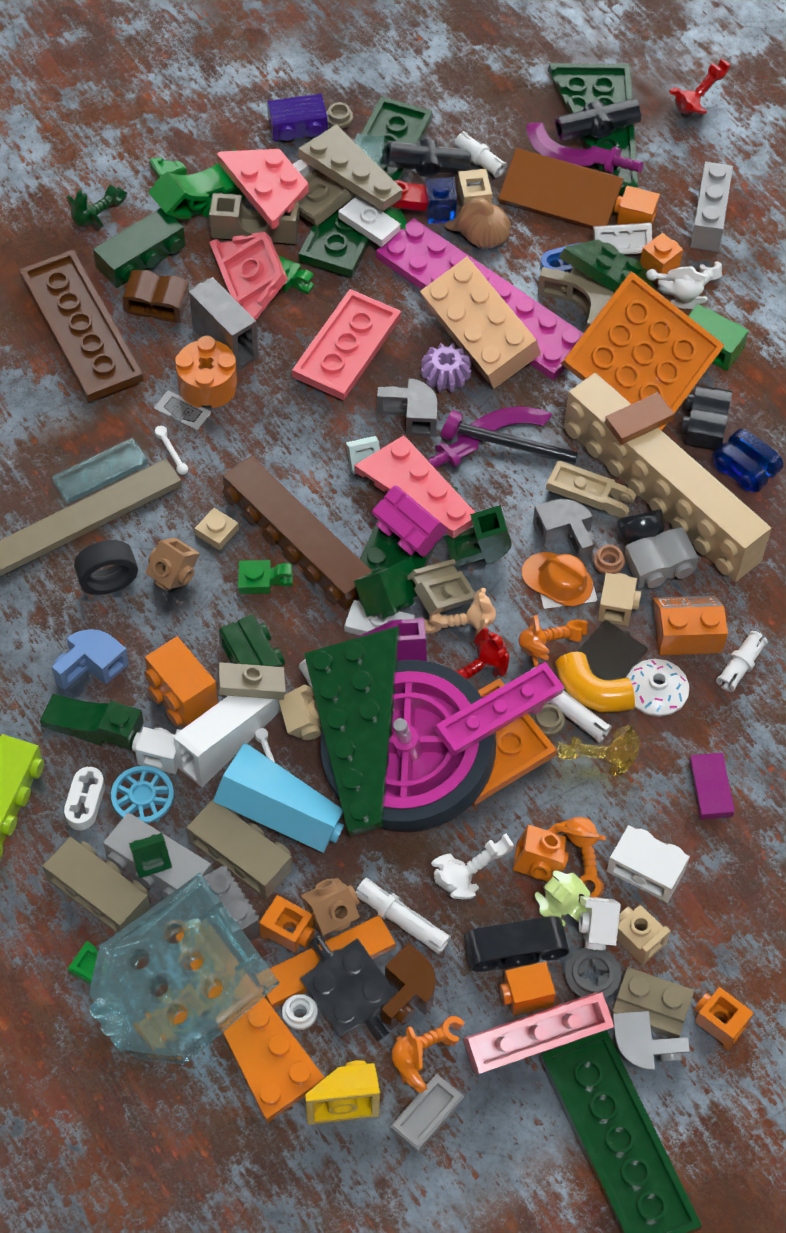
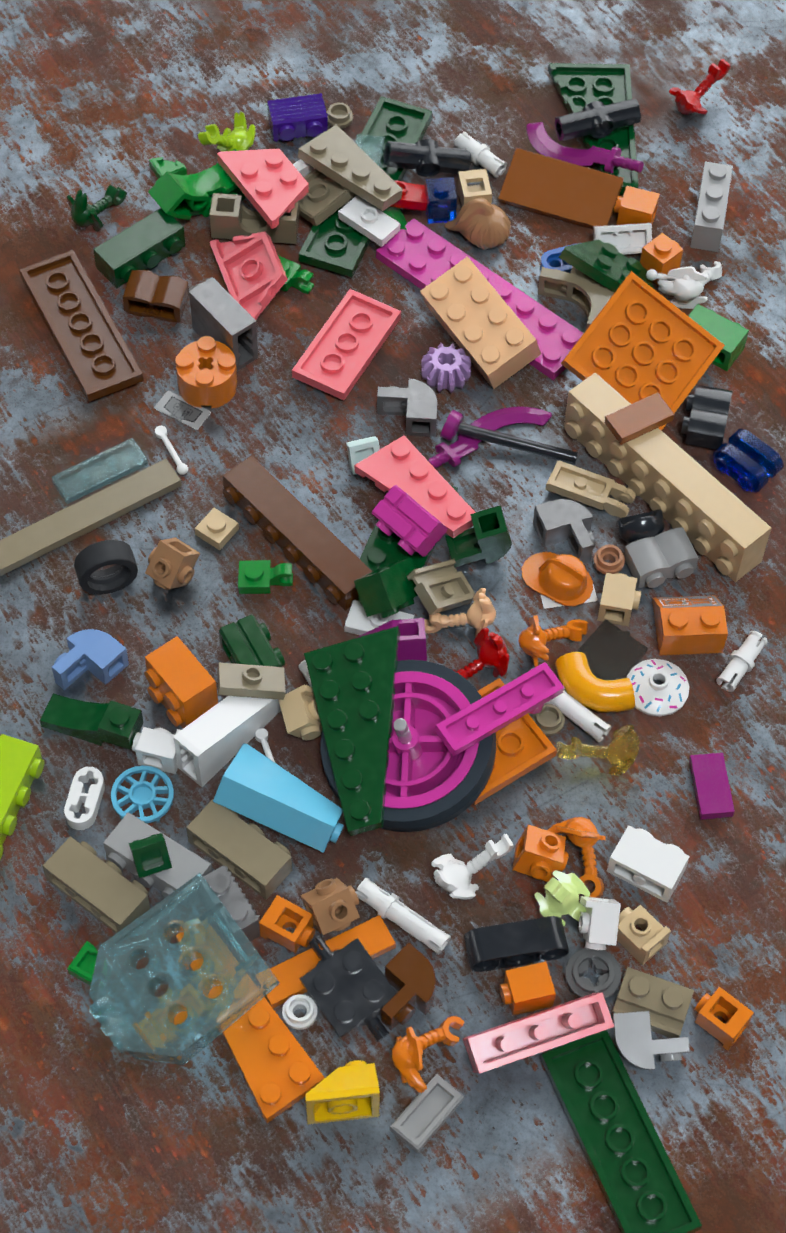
(237, 139): none -> lime piece

